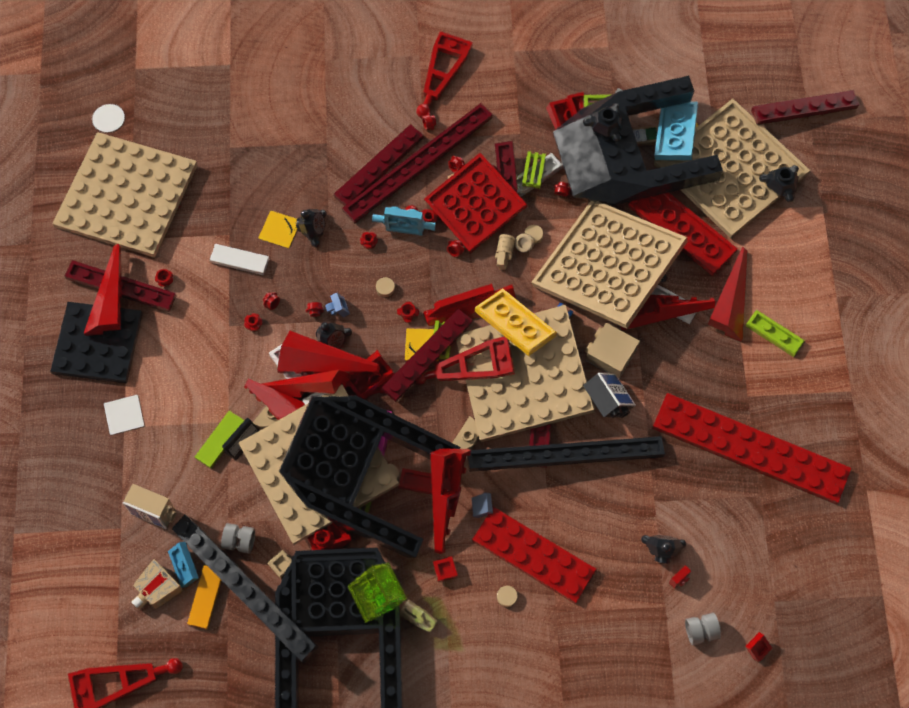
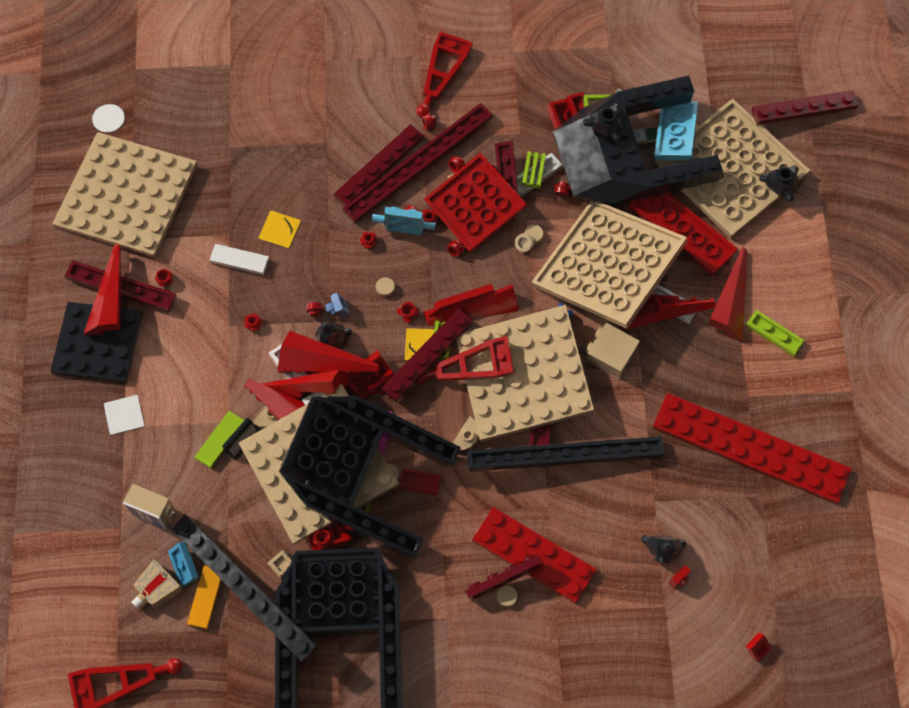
(233, 533): light grey wheel -> none
(271, 300): red plate -> none
(312, 224): black rock -> none
(377, 591): clear neon green slope -> none
(418, 616): tan hinge -> none
(445, 569): red plate -> none
(446, 478): red wedge -> none
(482, 505): sand blue tile -> none
(497, 580): none -> dark red plate
(504, 250): tan hinge -> none
(515, 322): yellow tile -> none
(609, 395): black piece -> none
(699, 629): light grey wheel -> none

